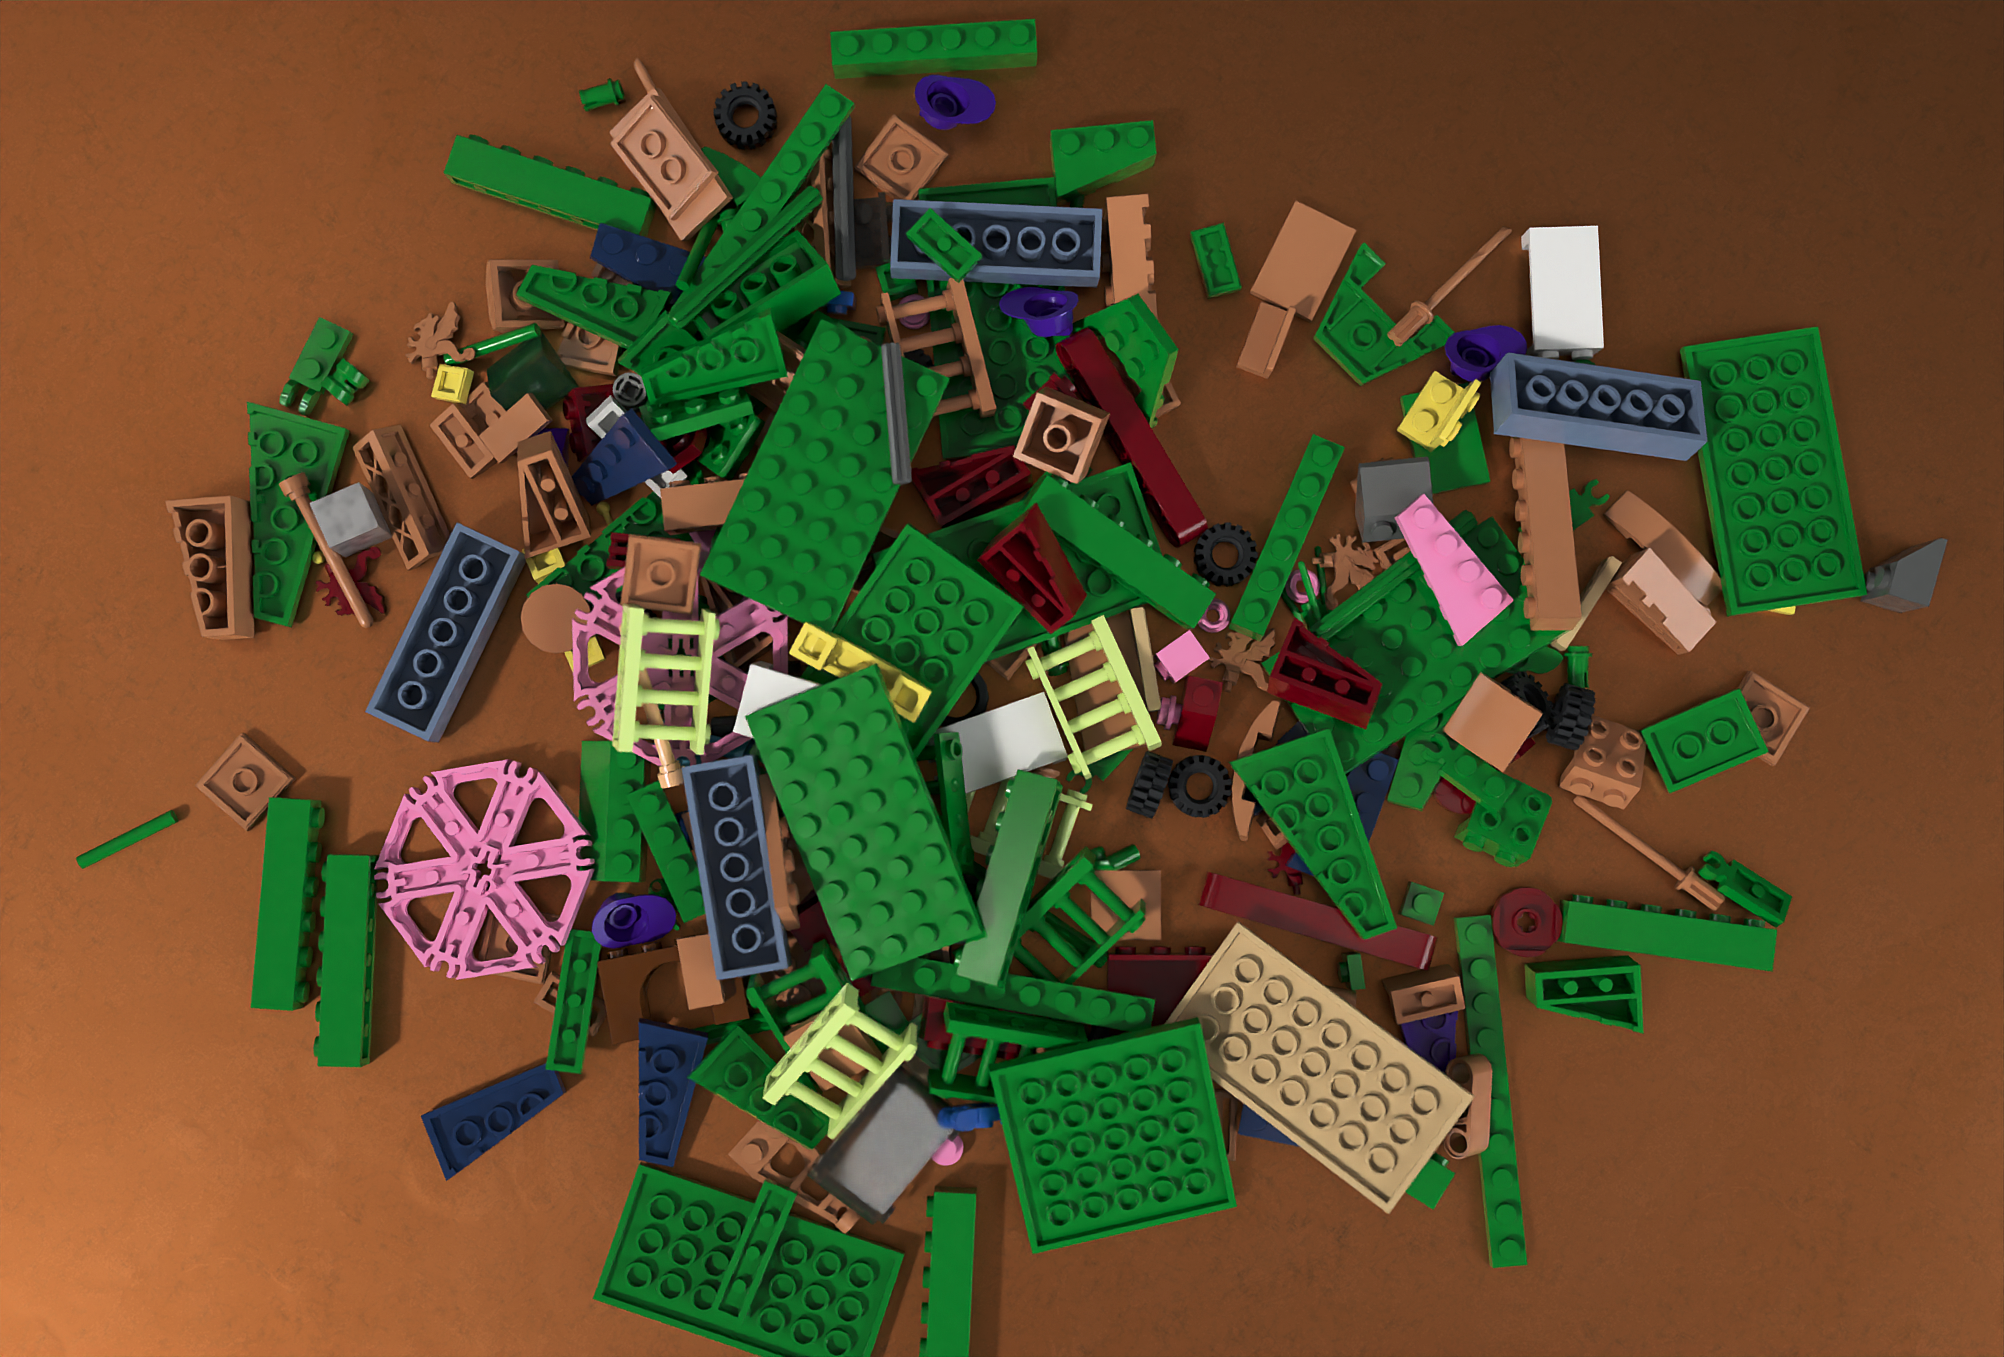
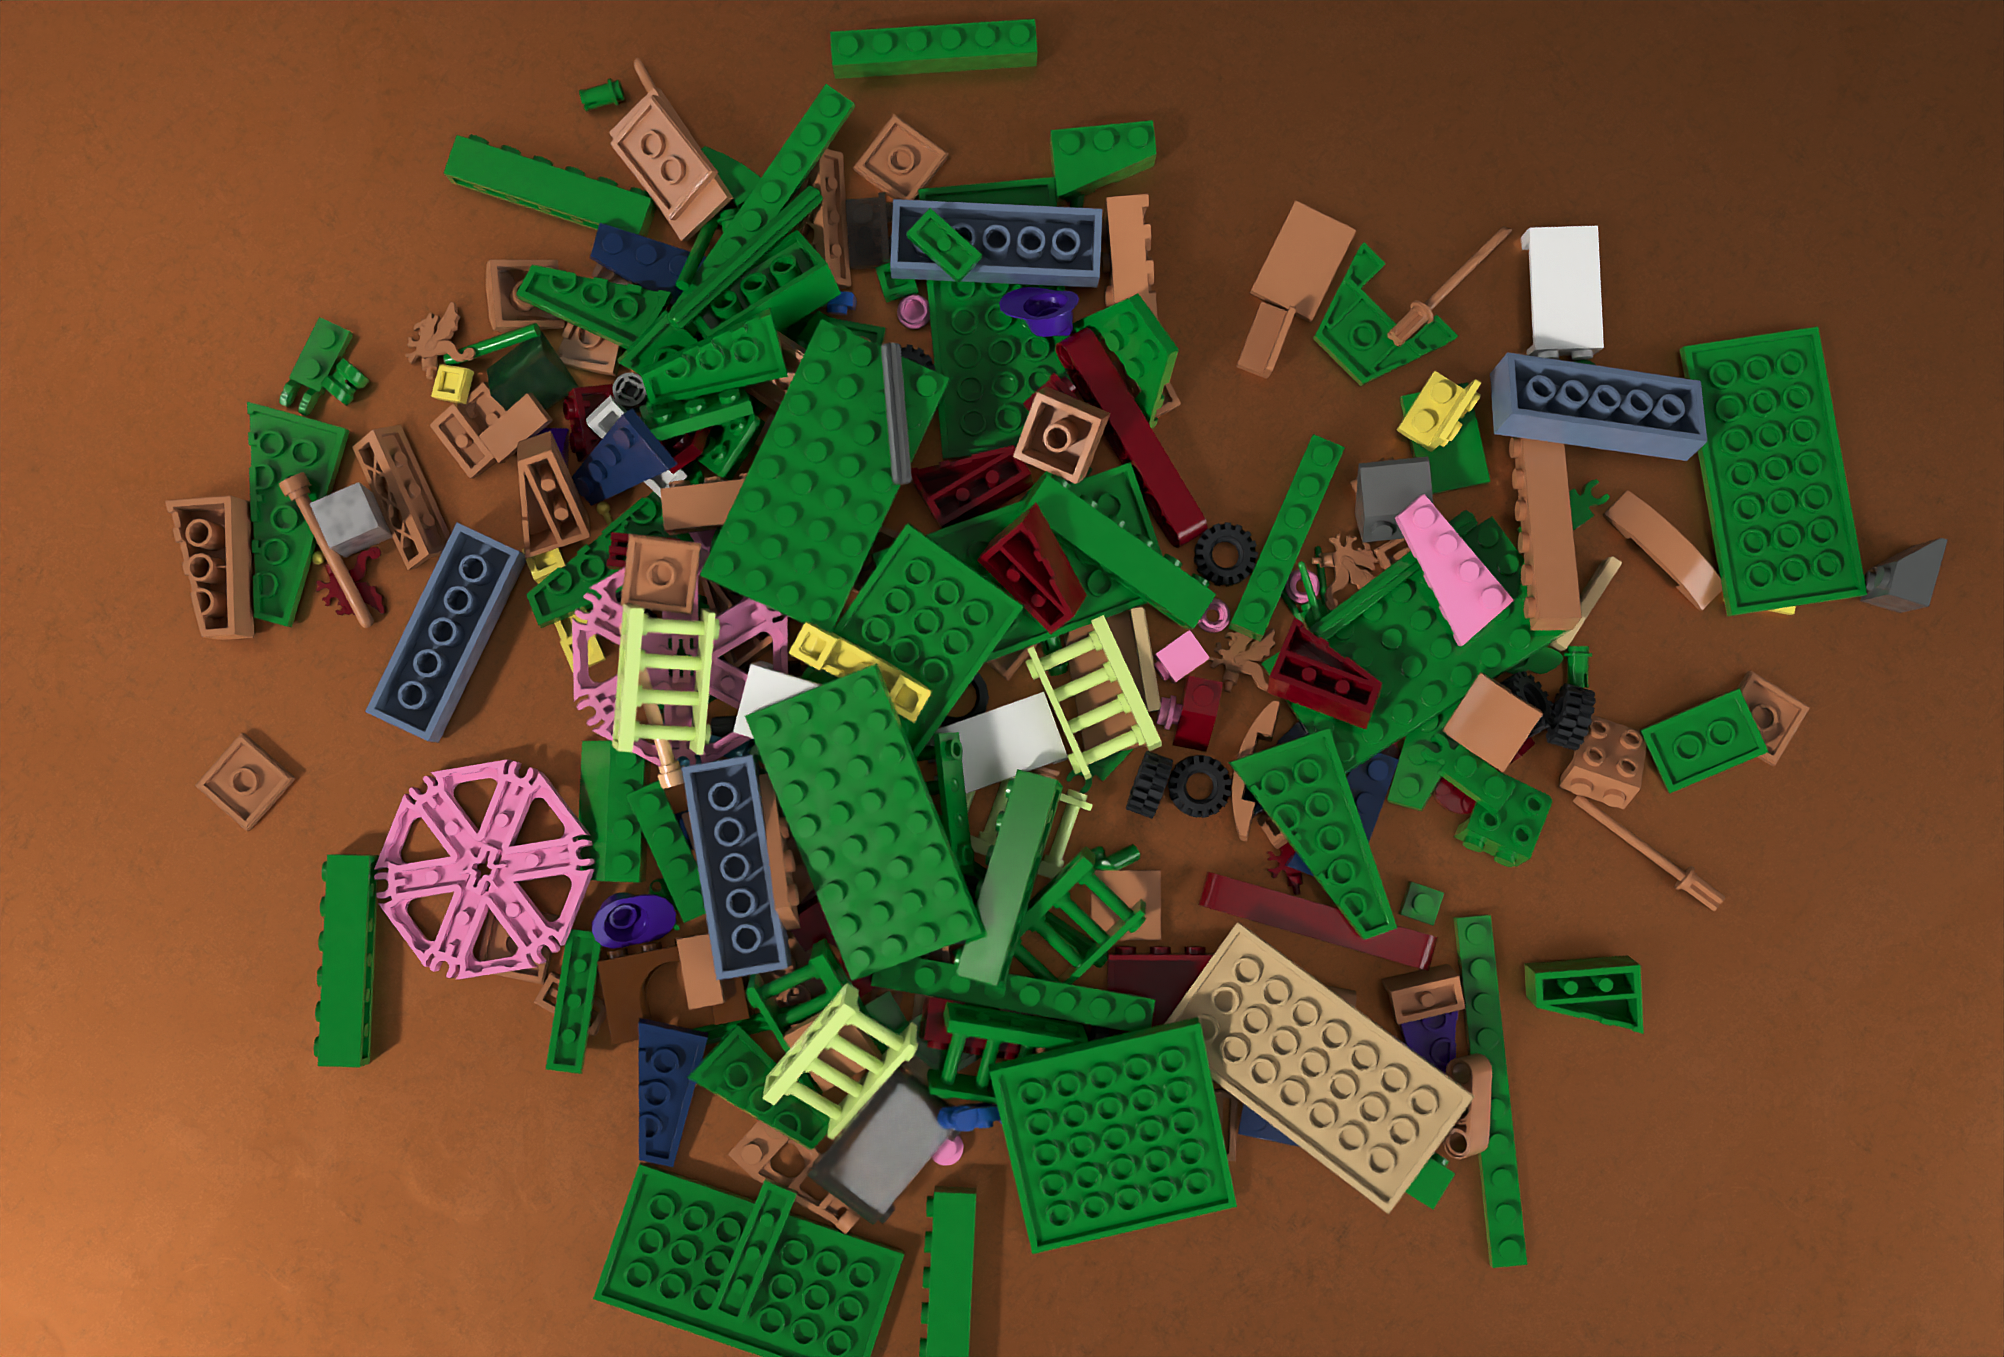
(127, 839): green bar -> none
(287, 904): green brick -> none
(482, 1119): dark blue wing -> none
(549, 616): nougat tile -> none
(745, 95): black tyre -> none
(844, 203): dark grey axle -> none
(953, 100): dark purple piece -> none
(961, 331): nougat fence -> none
(1215, 260): green plate -> none
(1351, 971): green plate -> none
(1480, 350): dark purple piece -> none
(1540, 908): dark red plate -> none
(1661, 601): wedge -> none
(1667, 935): green brick -> none
(1747, 888): green plate -> none

